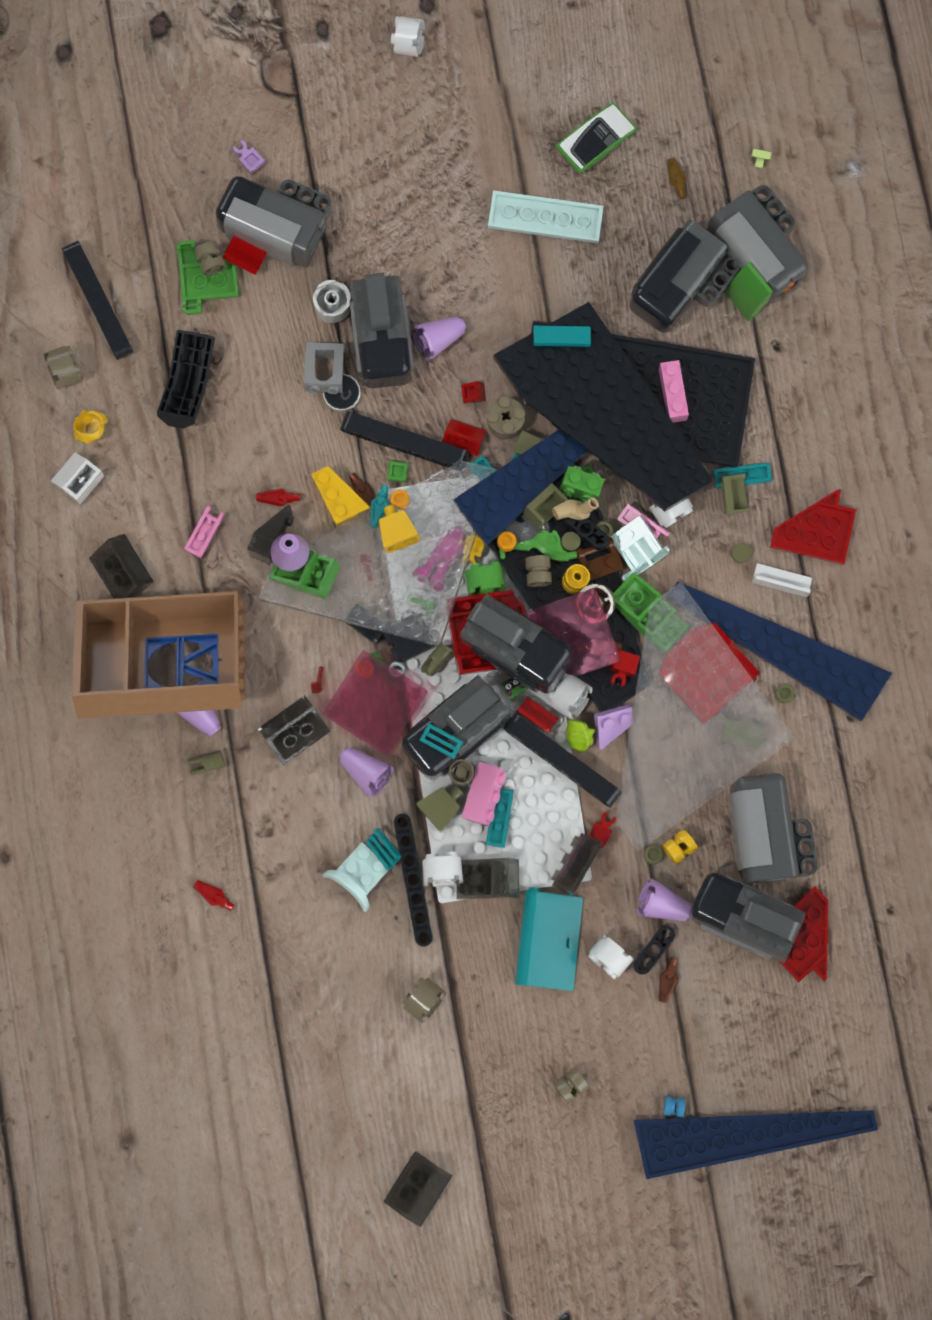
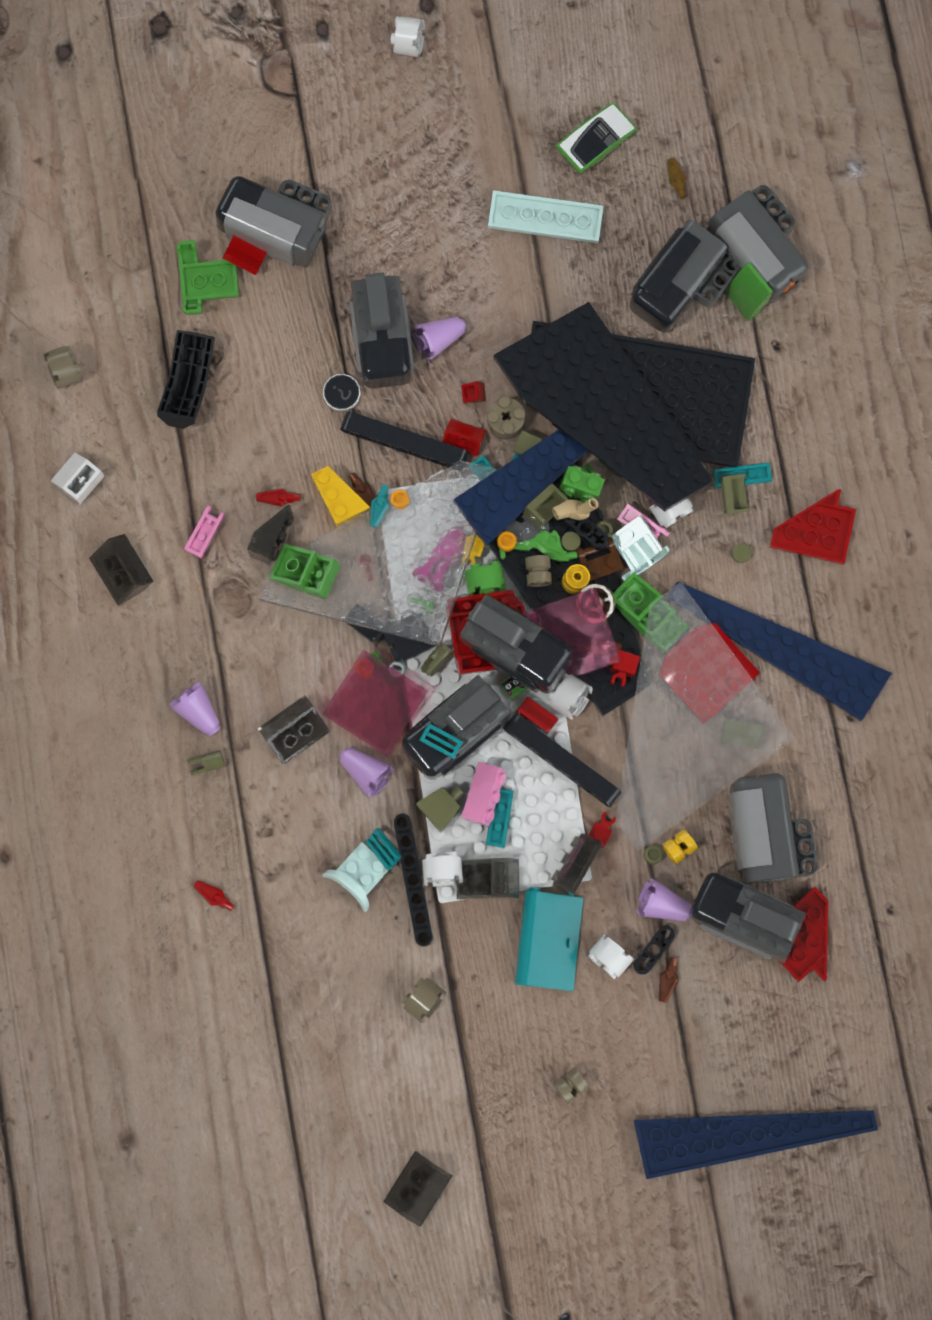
(89, 426): yellow hair -> none
(97, 300): black beam -> none
(122, 634): medium nougat panel -> none
(209, 257): dark tan wheel -> none
(249, 158): lavender plate -> none
(289, 552): lavender cone -> none
(316, 687): clear red hand -> none
(324, 350): light grey panel -> none
(334, 291): white brick -> none
(397, 472): bright green tile -> none
(397, 530): yellow torso -> none
(462, 774): dark tan wheel -> none
(562, 336): teal tile -> none
(579, 735): lime hair -> none
(611, 724): lavender wing -> none
(670, 1108): dark azure wheel -> none
(673, 391): bright pink brick -> none
(760, 156): yellowish green tile -> none
(782, 580): white panel -> none
(784, 693): olive tile -> none

